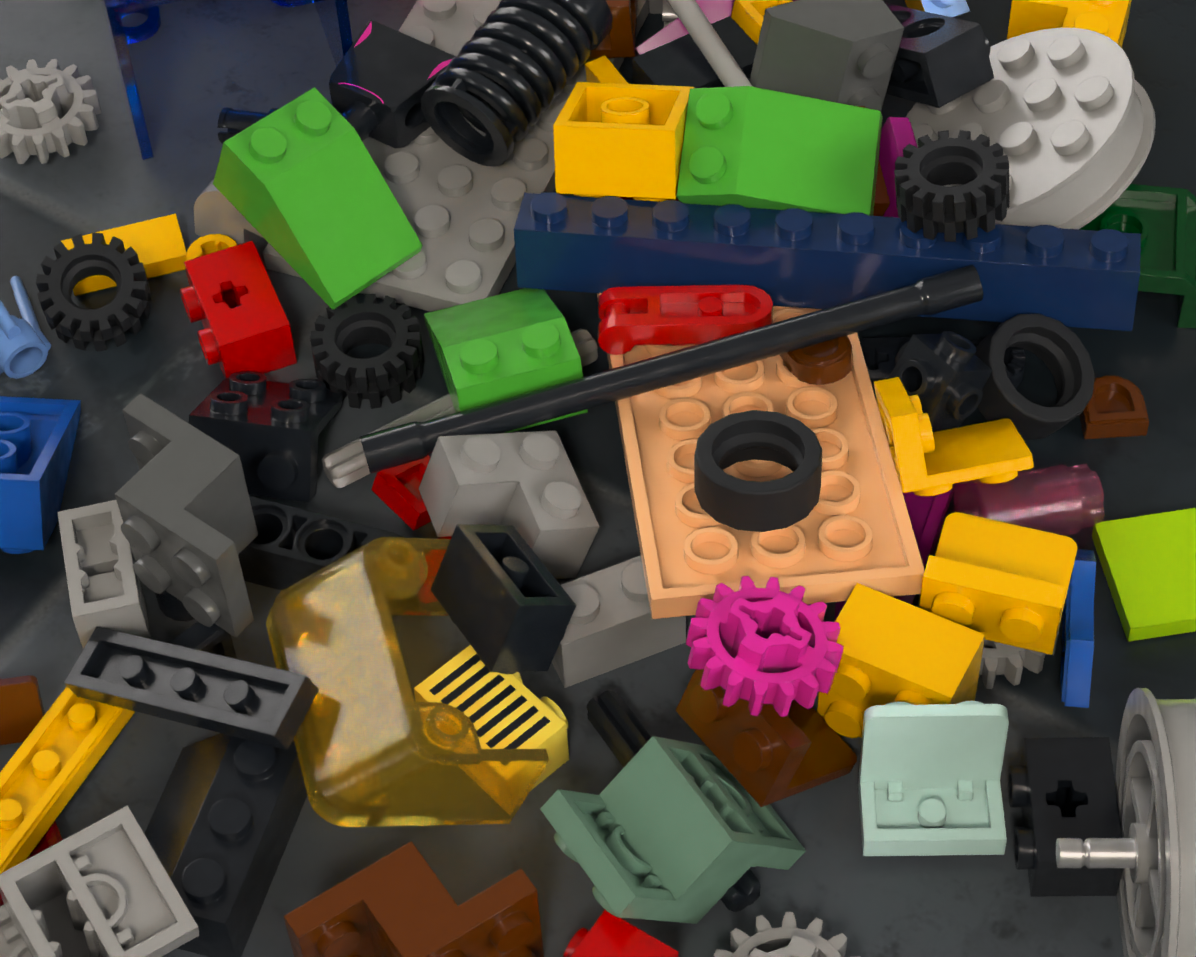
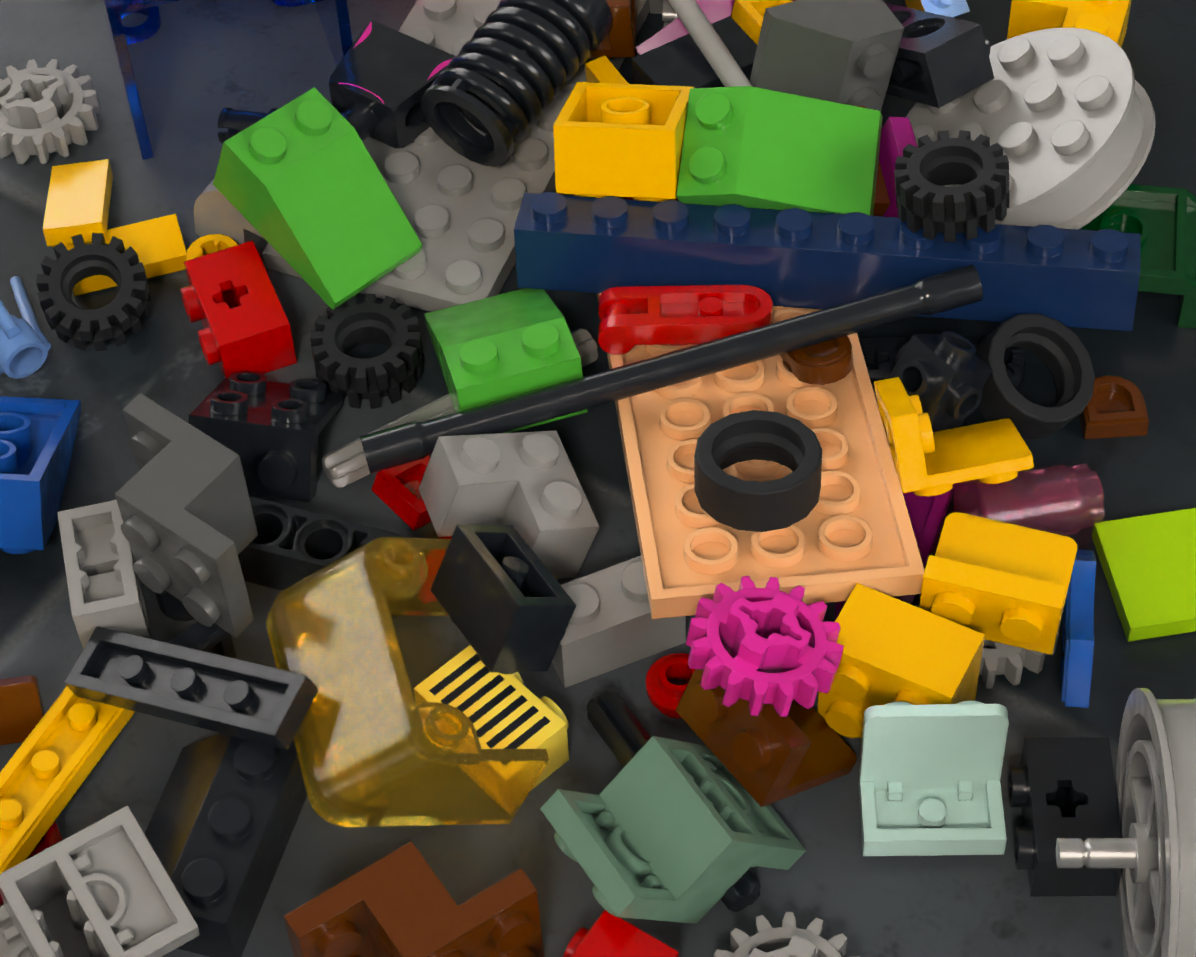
(77, 201): none -> yellow tile
(659, 690): none -> red plate

